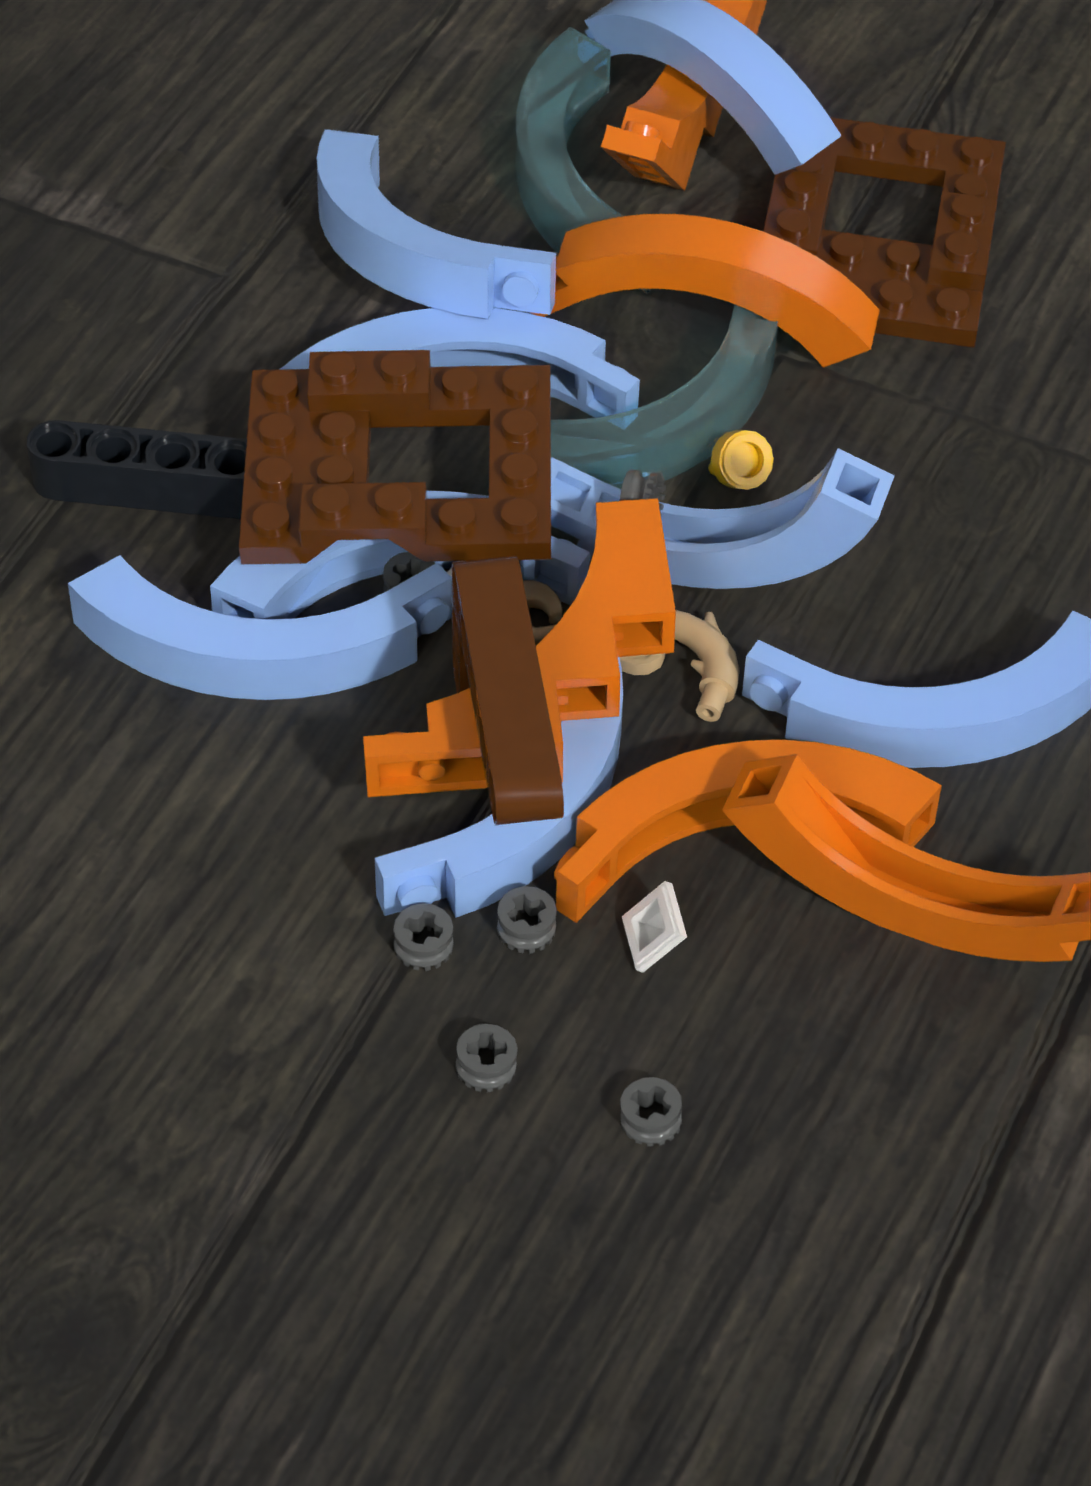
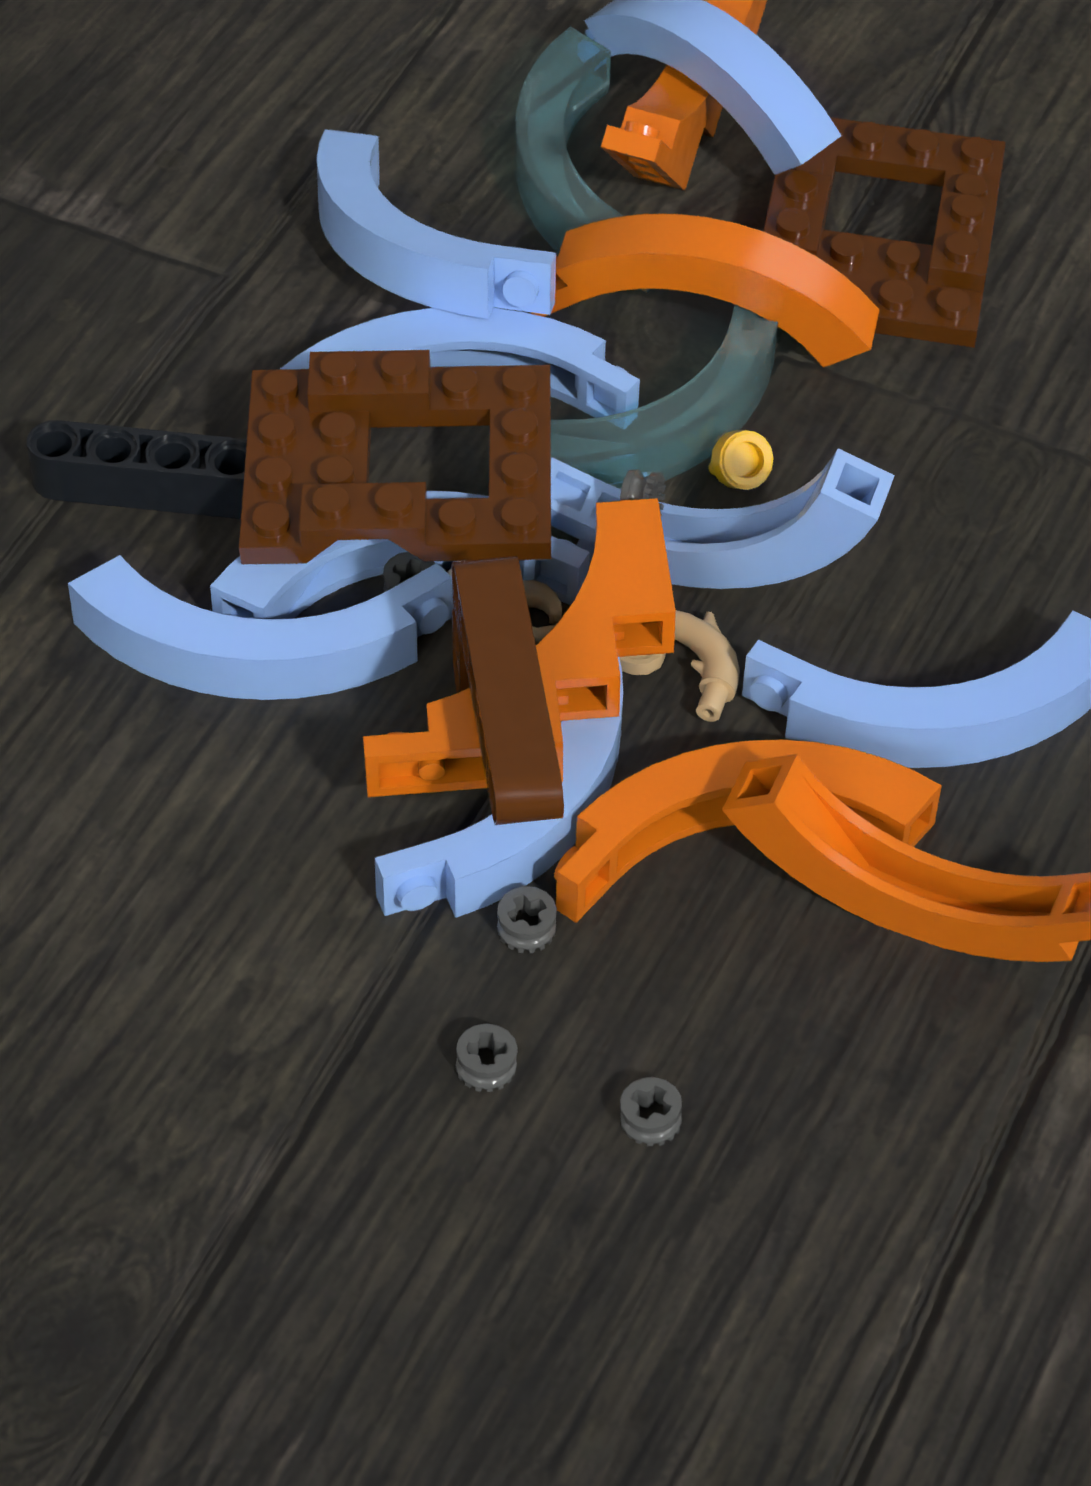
(435, 948): dark grey bush -> none
(654, 926): white slope -> none

